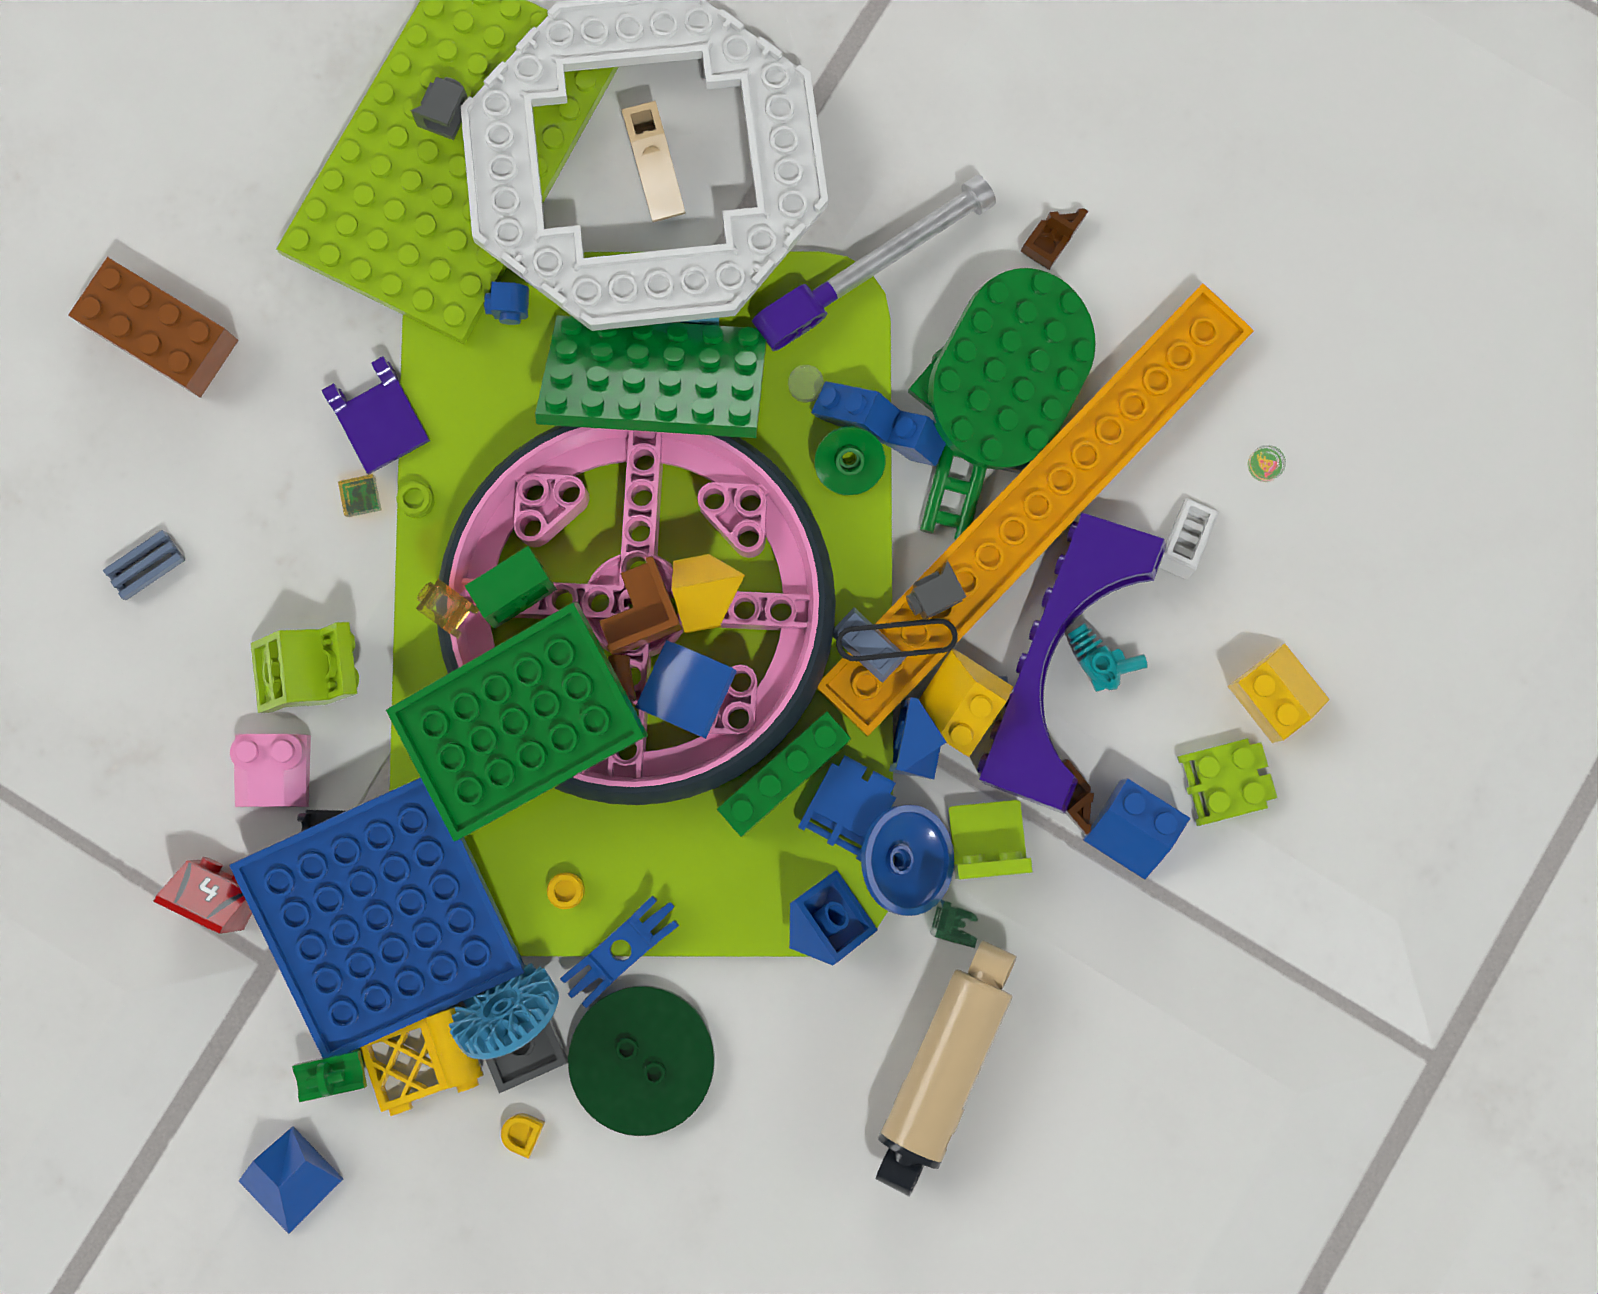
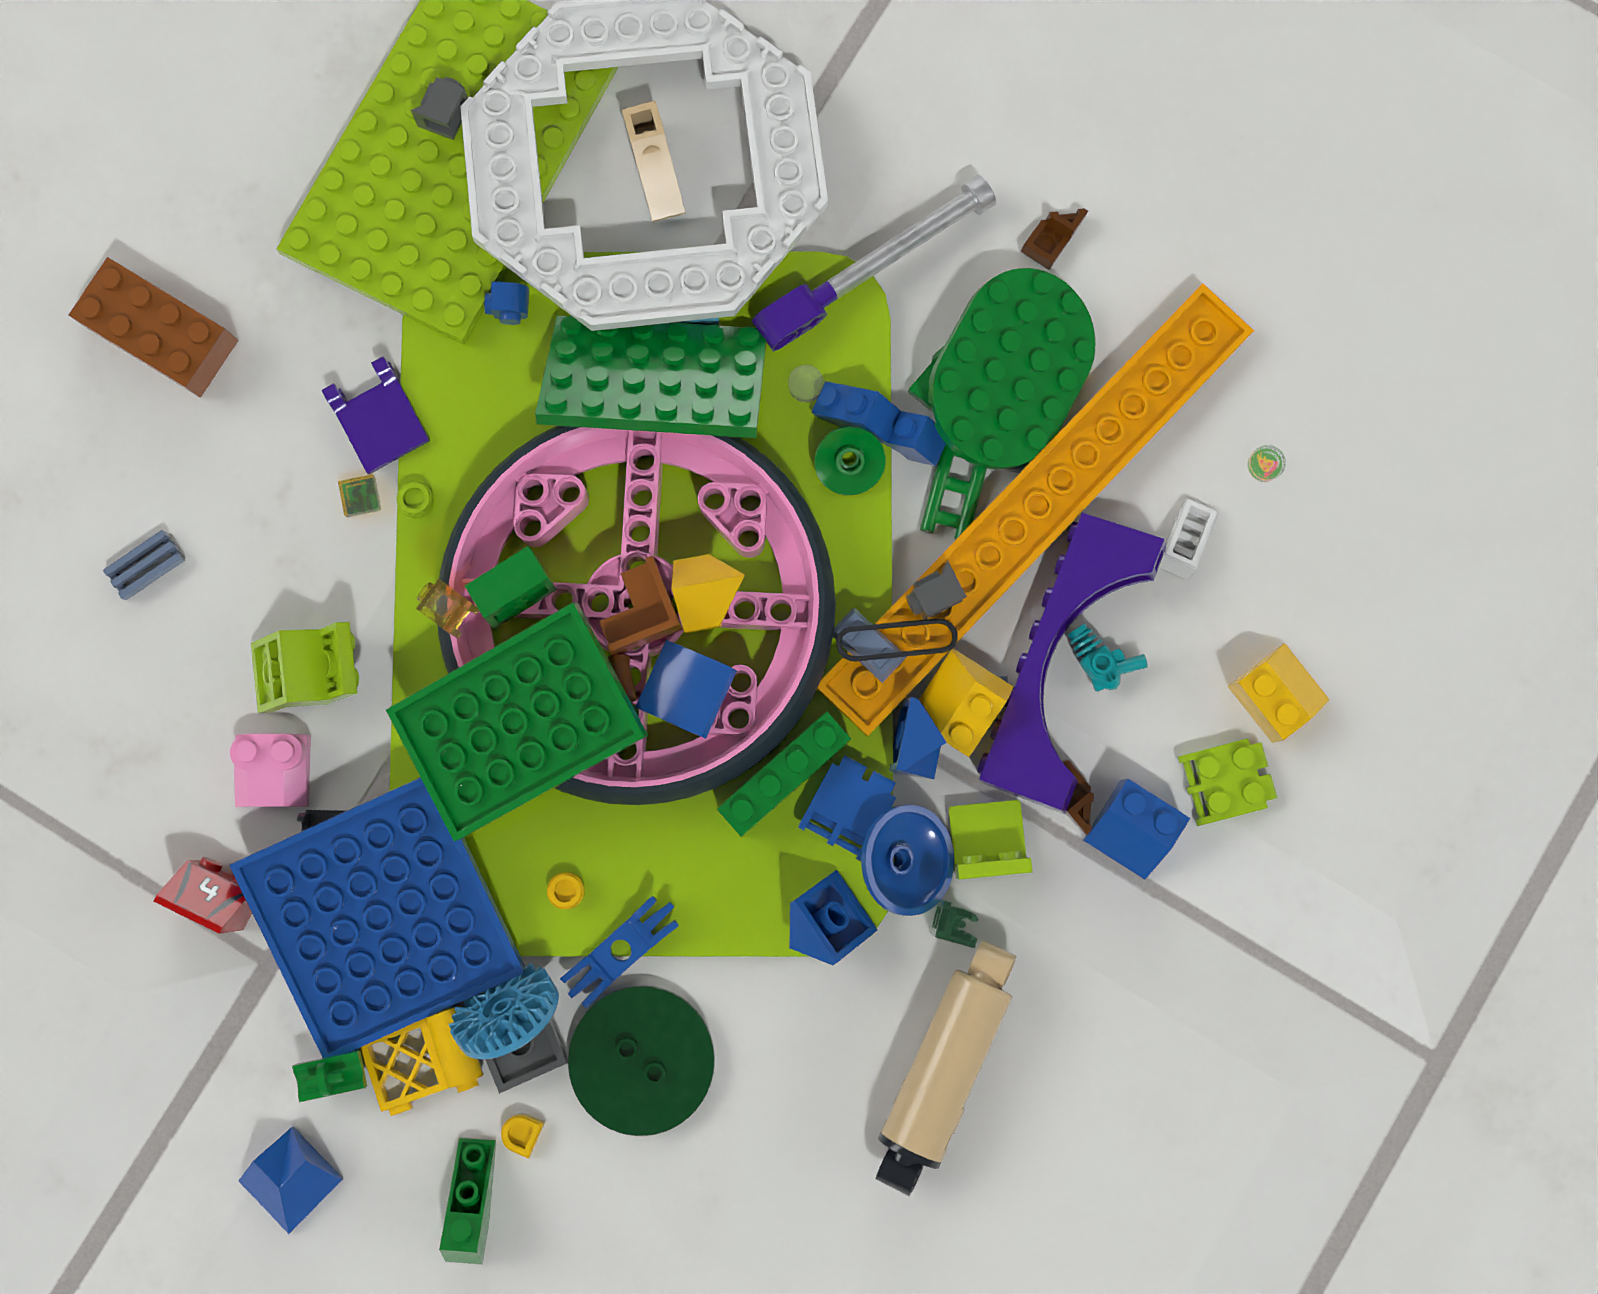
(469, 1202): none -> green slope

